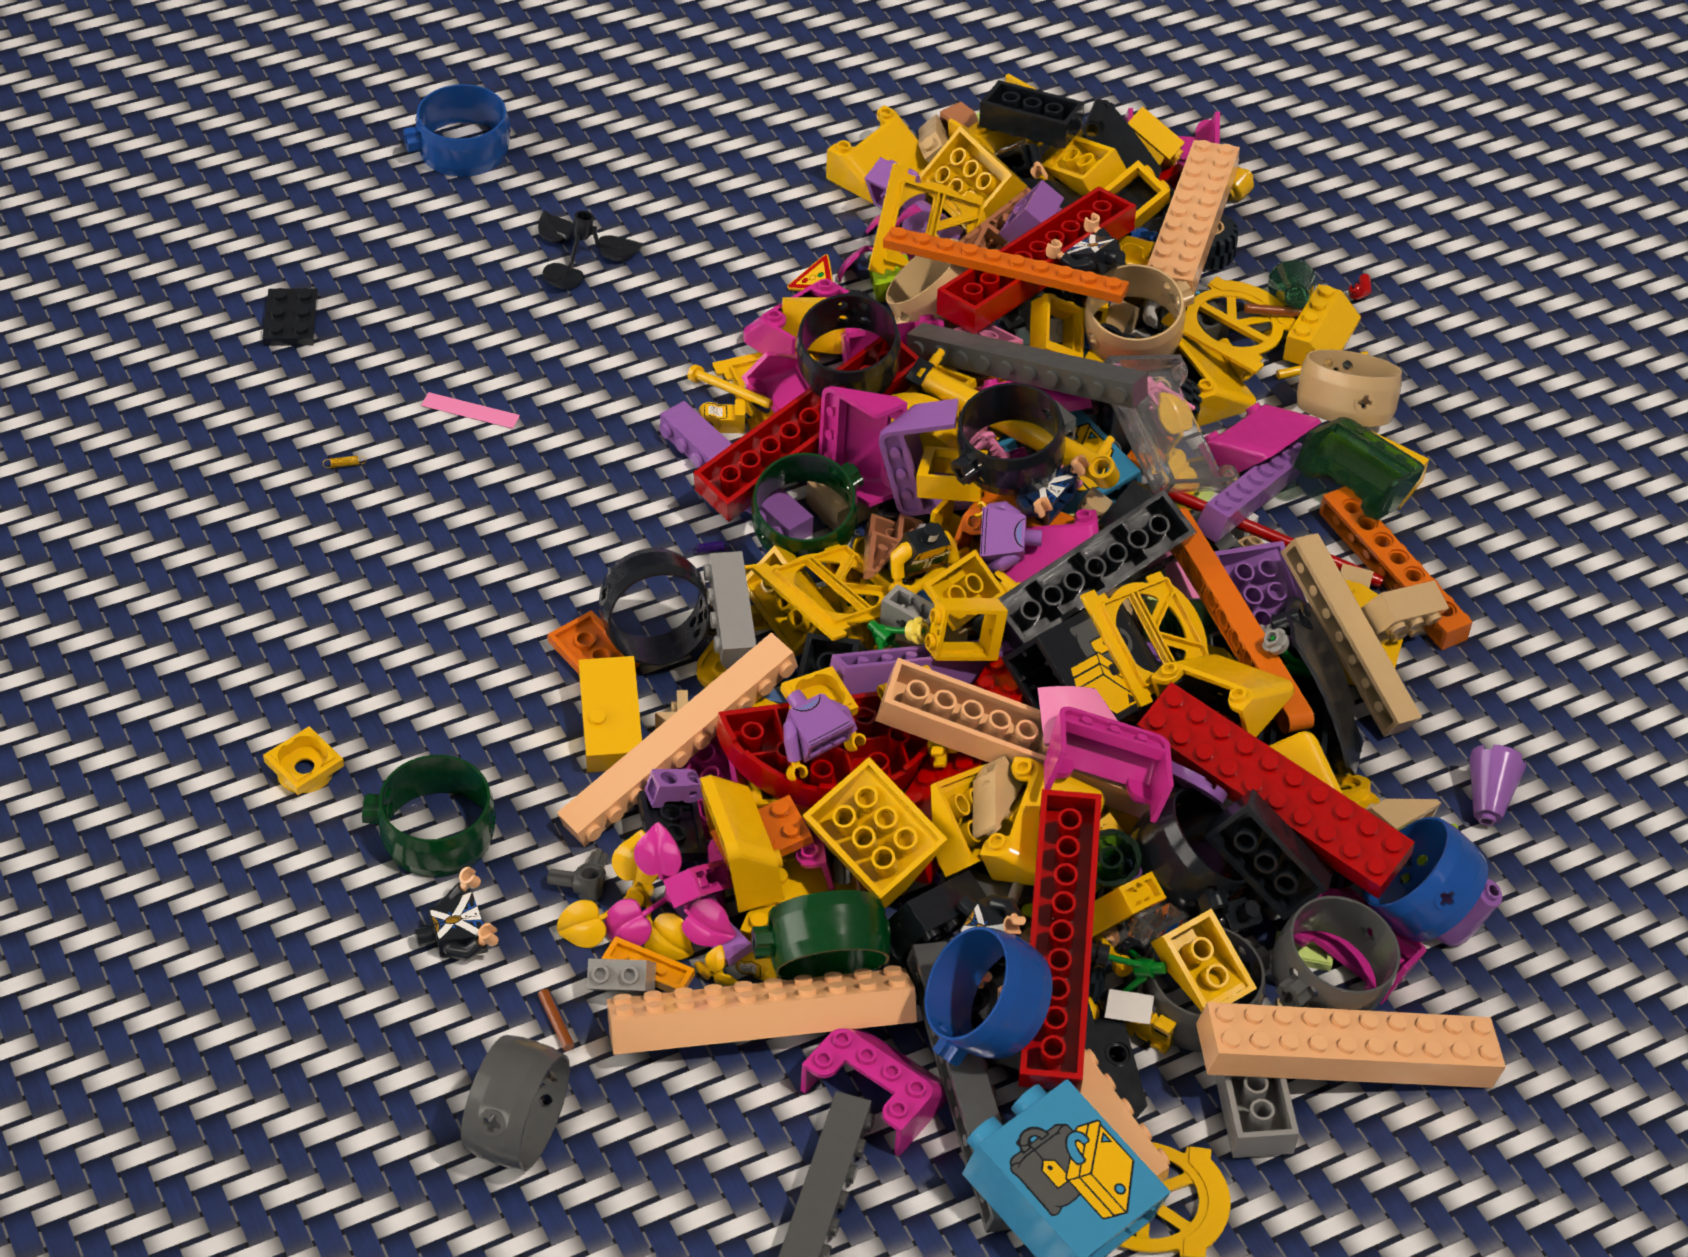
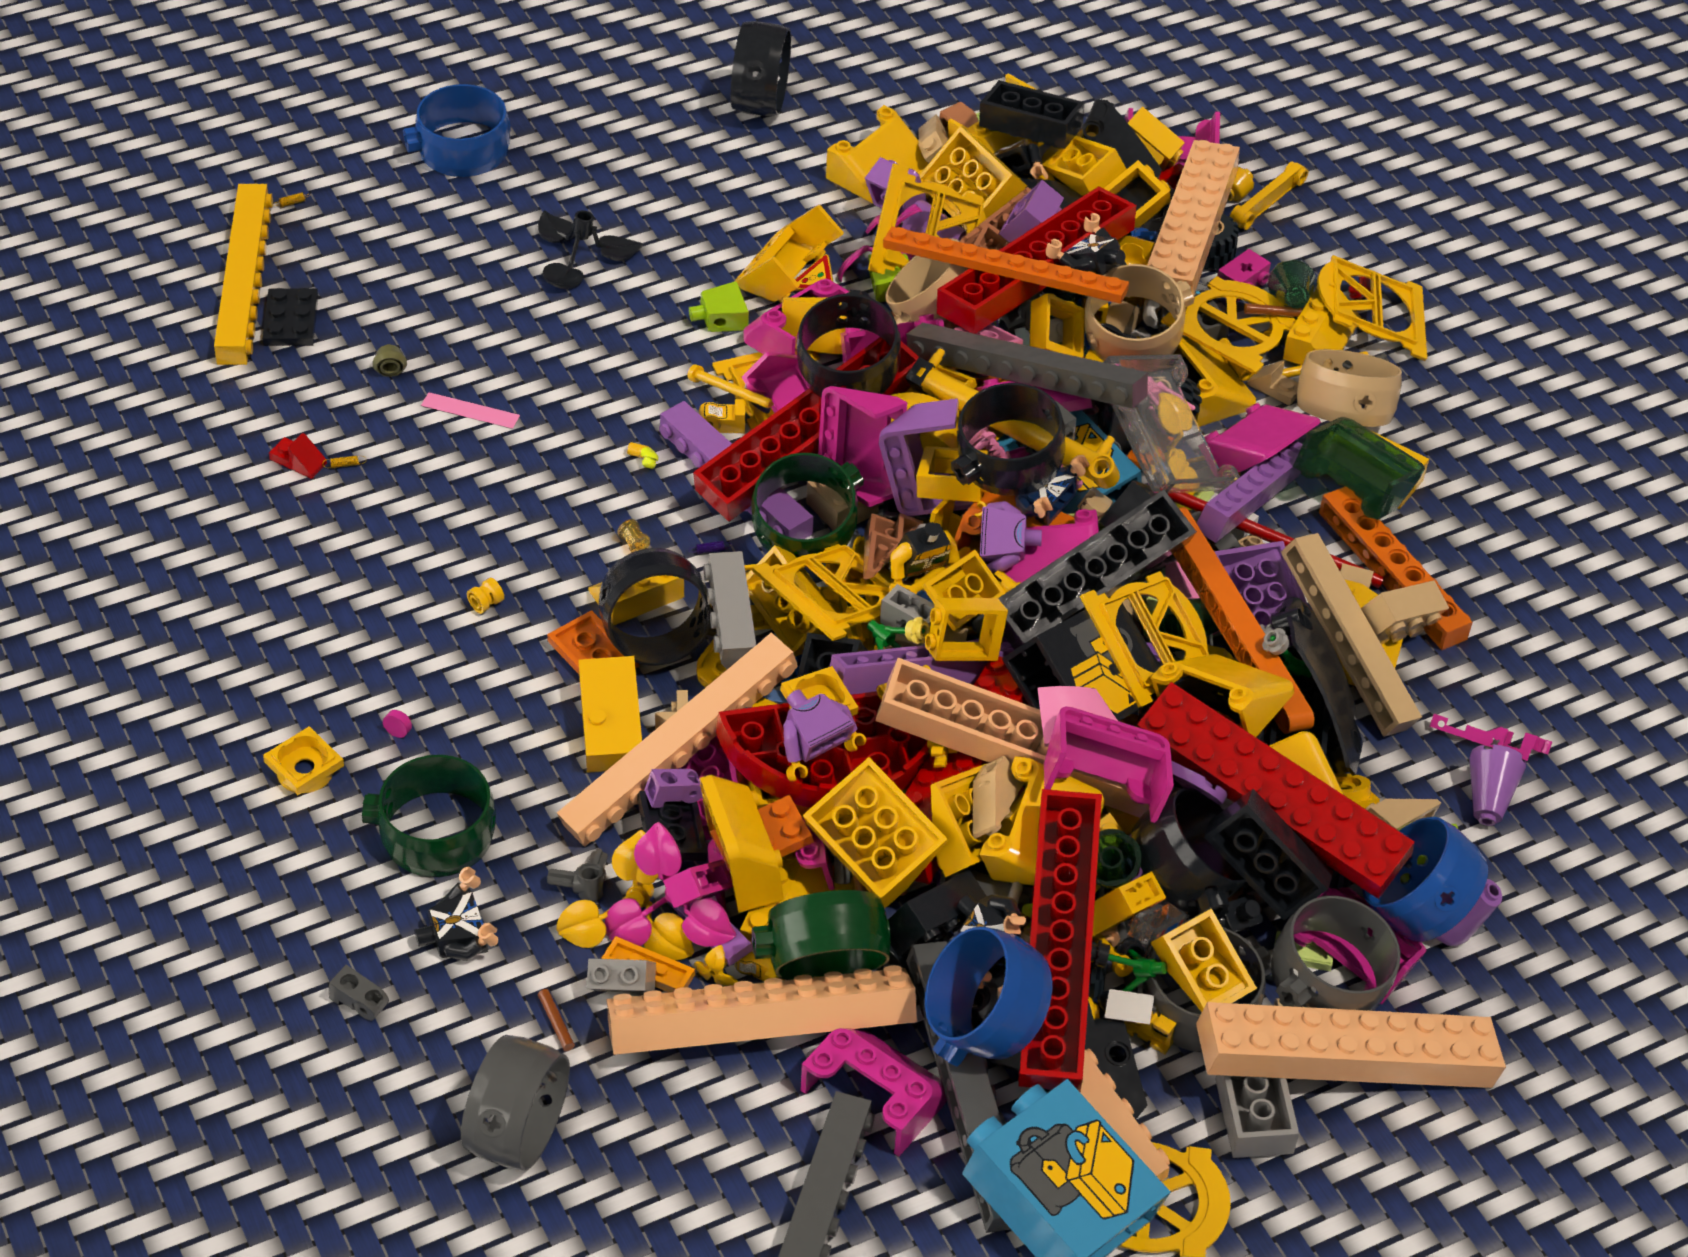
(243, 275): none -> yellow brick
(292, 199): none -> yellow piece
(298, 455): none -> red slope
(357, 993): none -> dark grey leg
(389, 361): none -> olive cone
(397, 723): none -> dark pink tile
(485, 595): none -> yellow wheel
(633, 535): none -> clear yellow bush
(642, 451): none -> arm
(643, 596): none -> yellow slope
(721, 309): none -> lime torso
(760, 49): none -> black cylinder
(786, 253): none -> yellow windscreen
(1246, 268): none -> dark pink brick
(1273, 383): none -> tan slope
(1293, 175): none -> yellow piece
(1329, 284): none -> yellow window
(1486, 737): none -> dark pink piece

